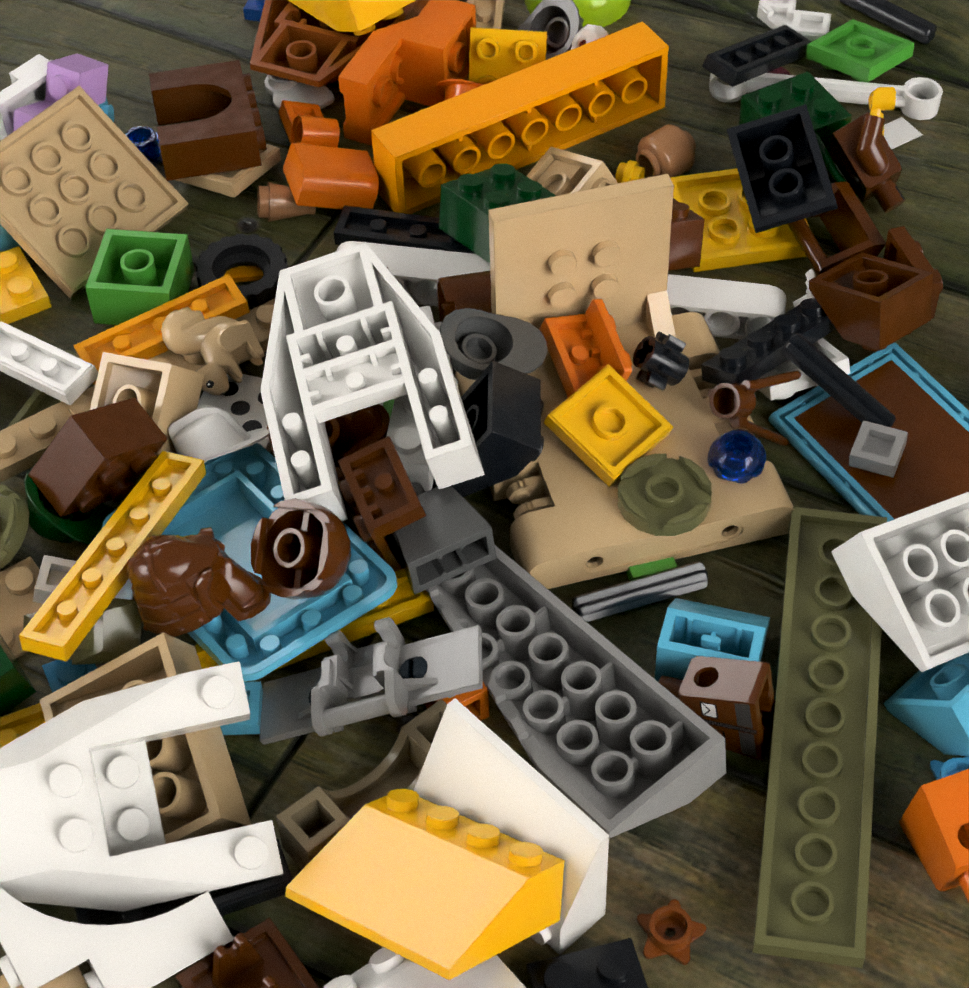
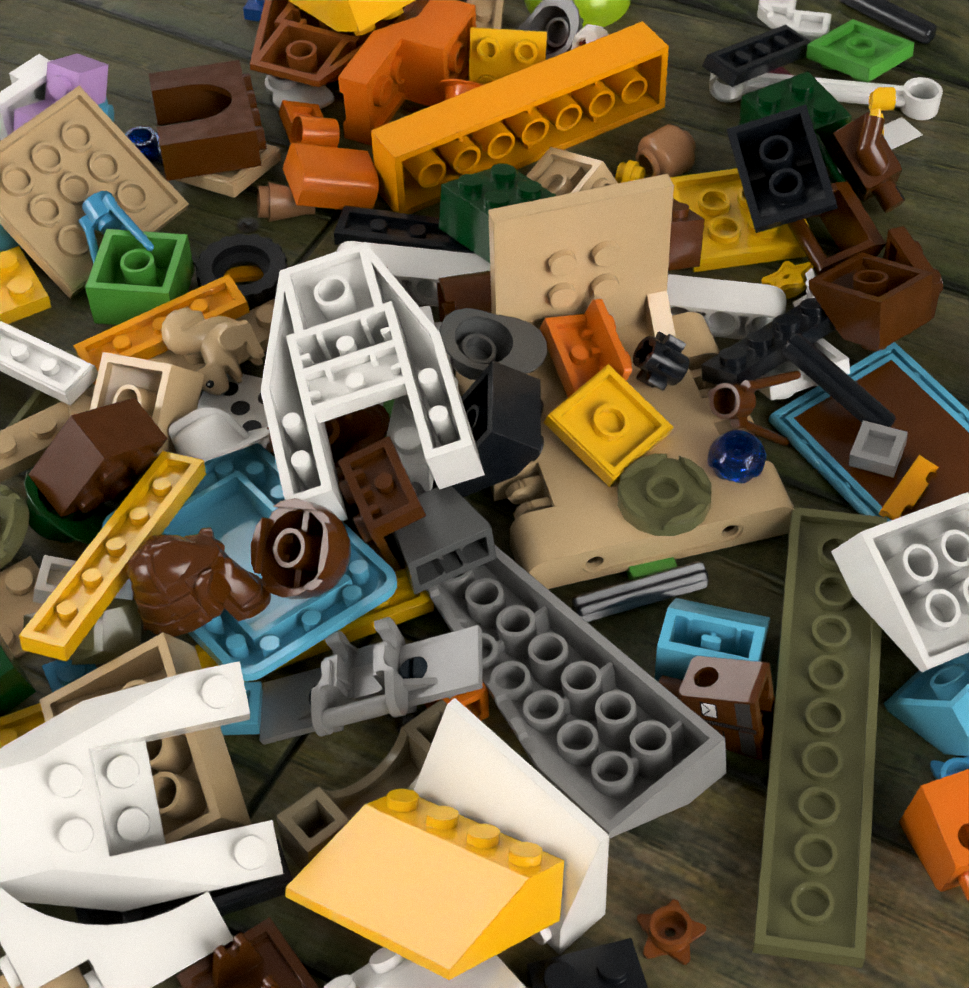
(104, 213): none -> dark azure plant
(789, 278): none -> yellow plate
(908, 489): none -> light orange piece

